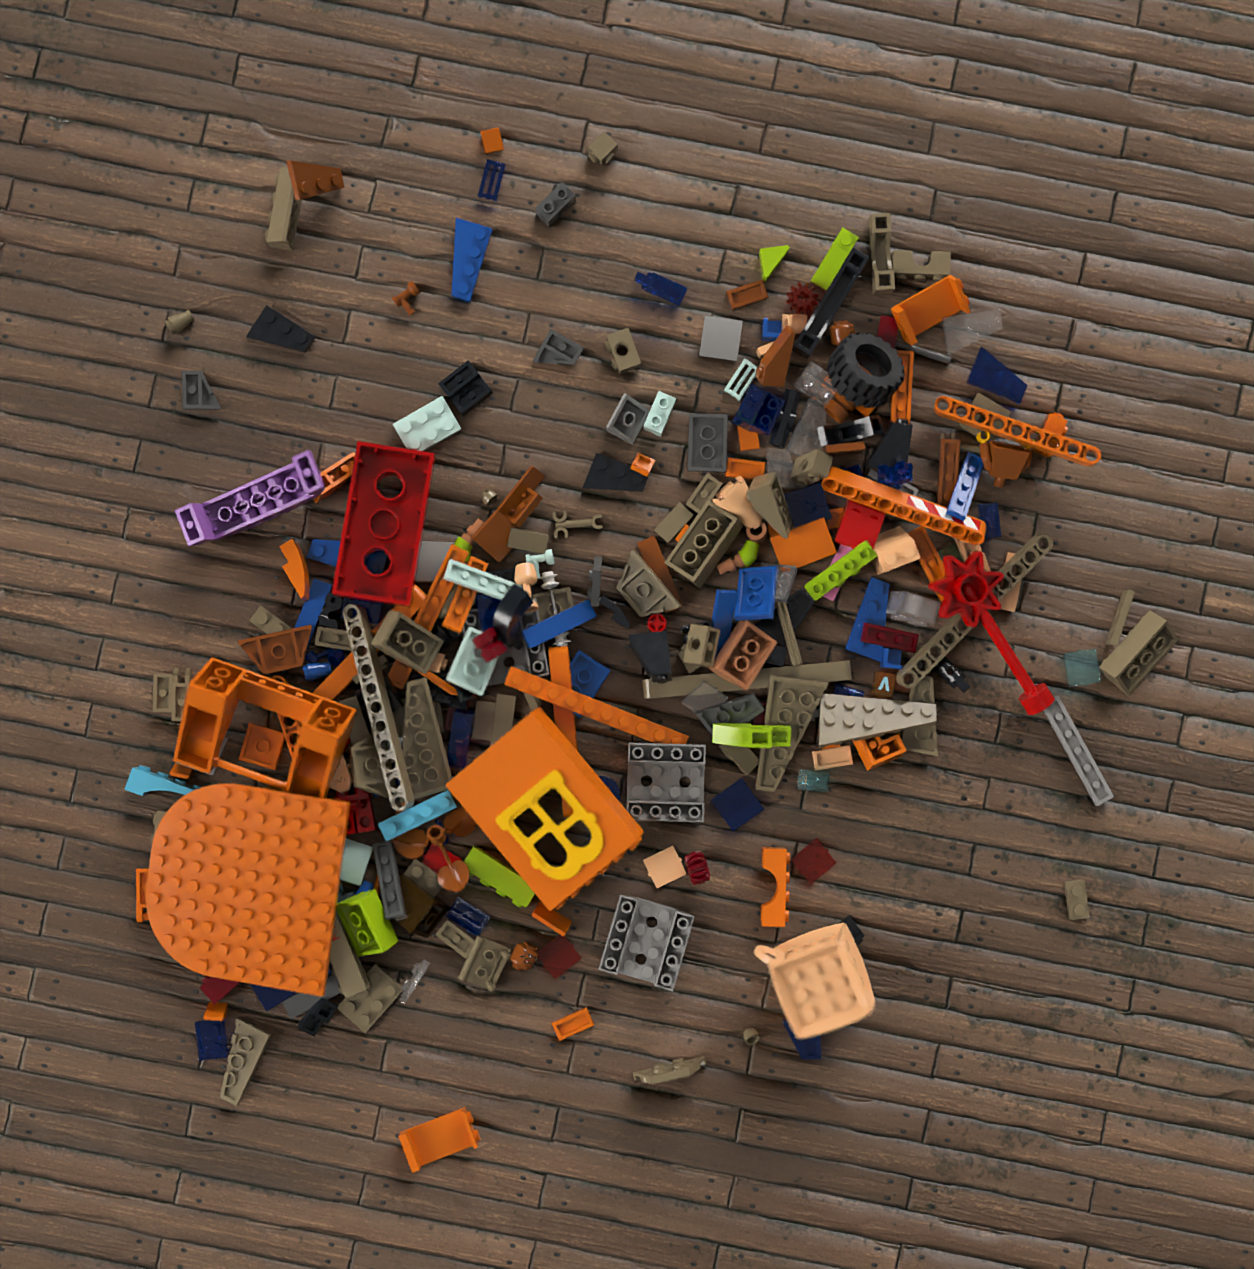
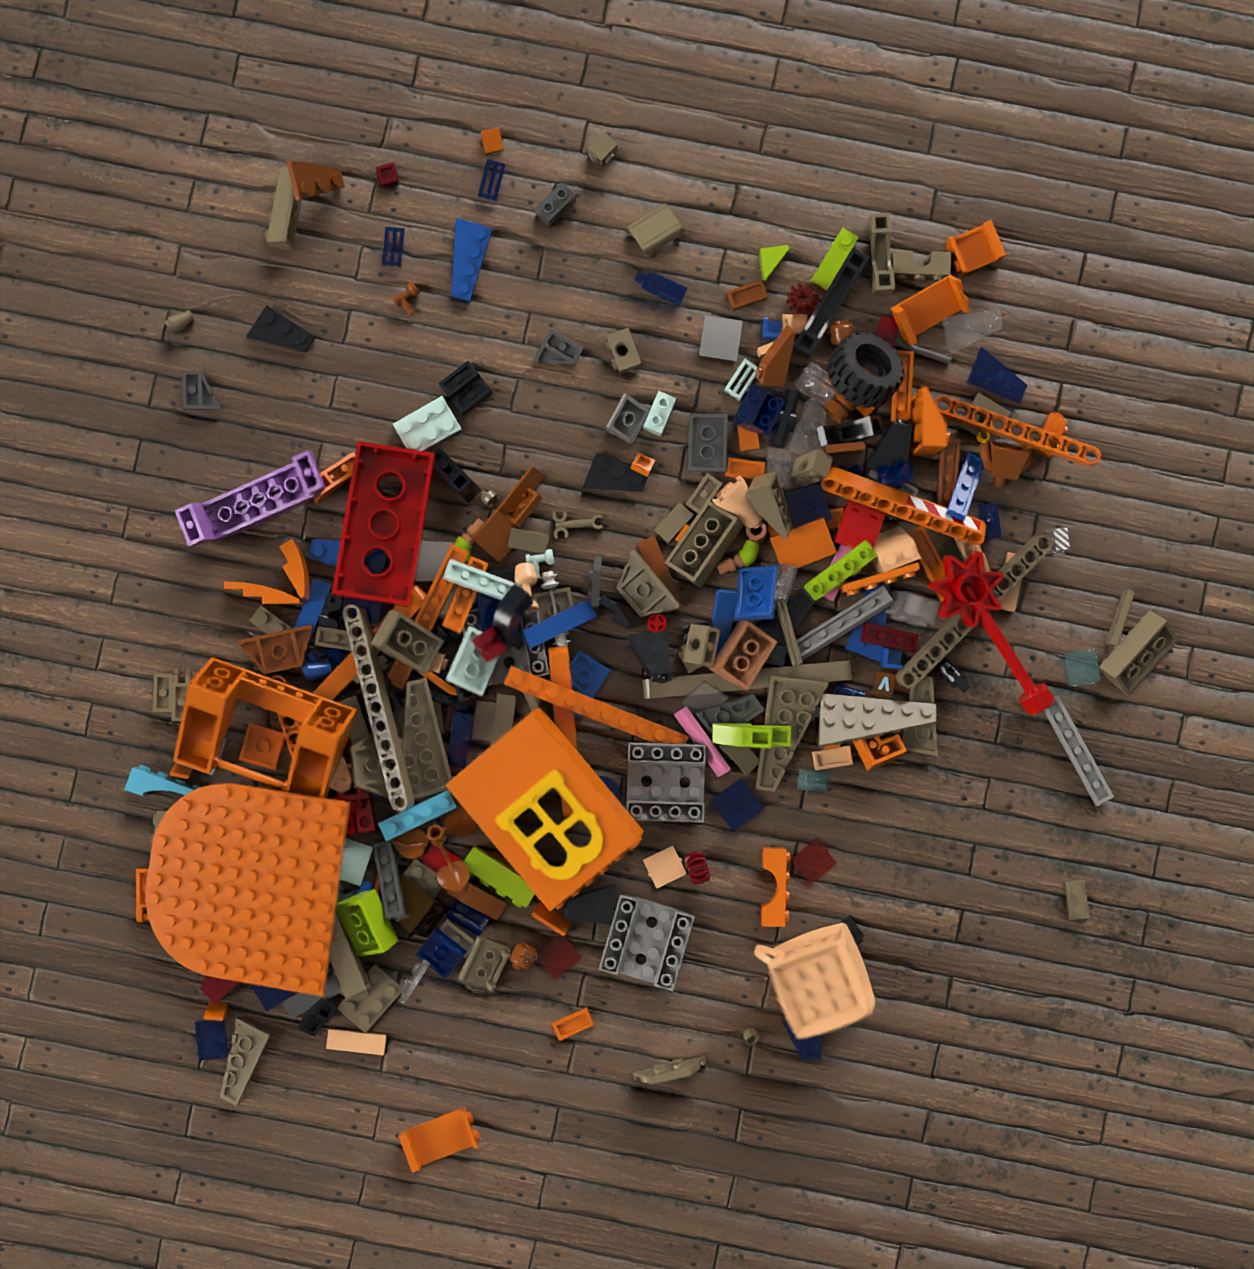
(268, 594): none -> orange slope
(356, 1041): none -> light nougat tile
(387, 174): none -> dark red tile
(392, 262): none -> clear blue tile
(441, 953): none -> clear blue plate
(455, 476): none -> black slope
(480, 900): none -> dark orange slope
(592, 906): none -> black slope
(656, 229): none -> dark tan piece
(699, 737): none -> bright pink tile
(844, 622): none -> light grey plate
(886, 577): none -> orange tile
(929, 428): none -> orange slope
(975, 248): none -> orange panel
(1060, 540): none -> clear brick

